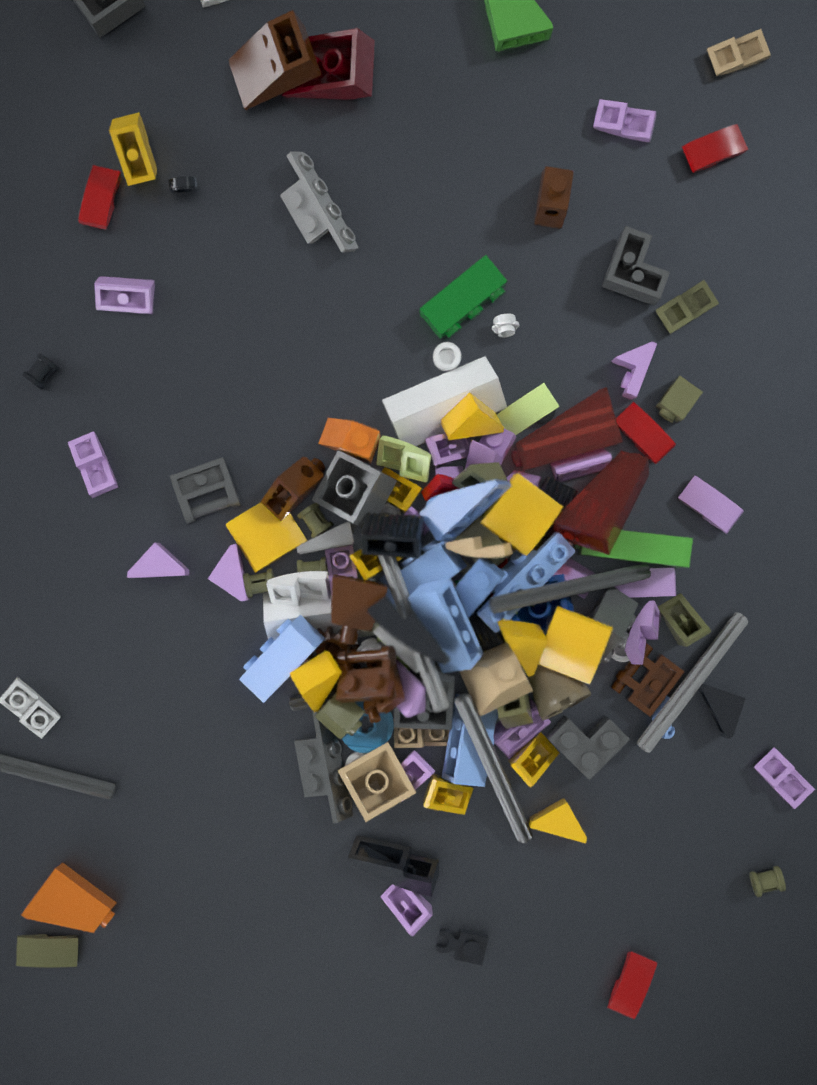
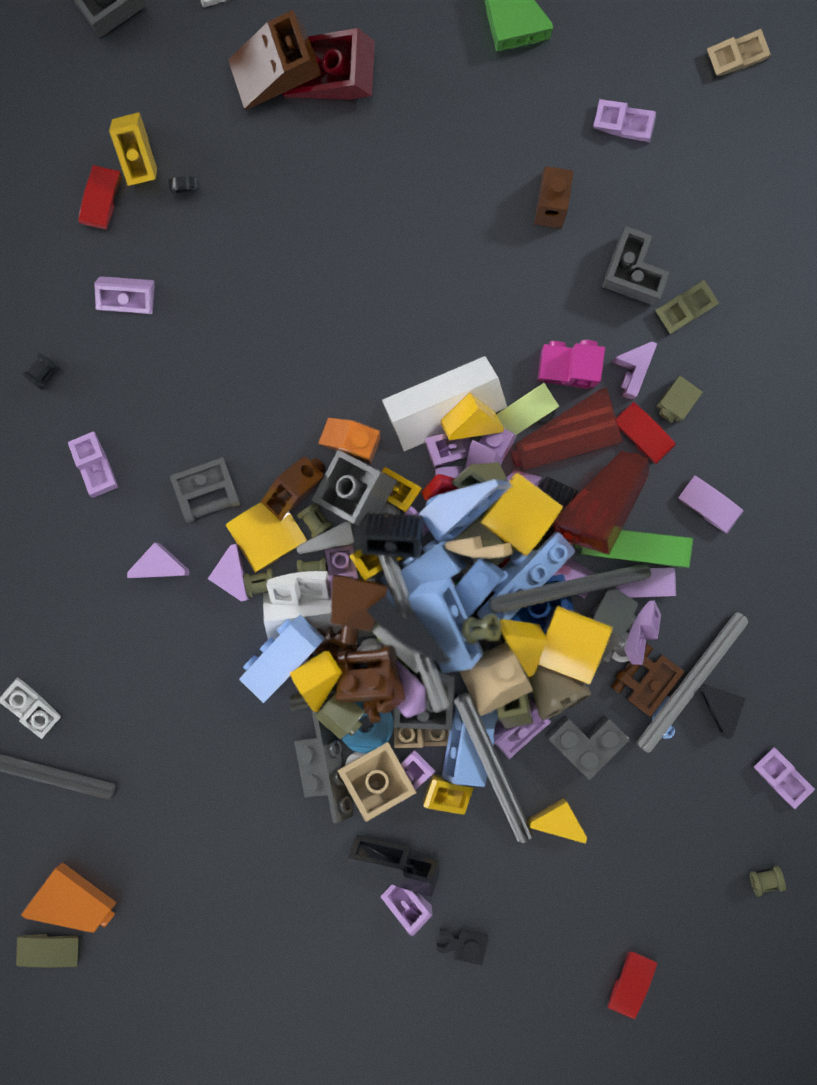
(313, 207): light grey bracket -> none
(403, 456): yellowish green slope -> none
(447, 356): white tile -> none
(464, 298): green brick -> none
(481, 629): none -> olive bush
(505, 325): white plate -> none
(534, 759): yellow slope -> none
(571, 366): none -> dark pink brick
(581, 465): lavender slope -> none
(683, 621): olive slope -> none
(714, 148): red slope -> none

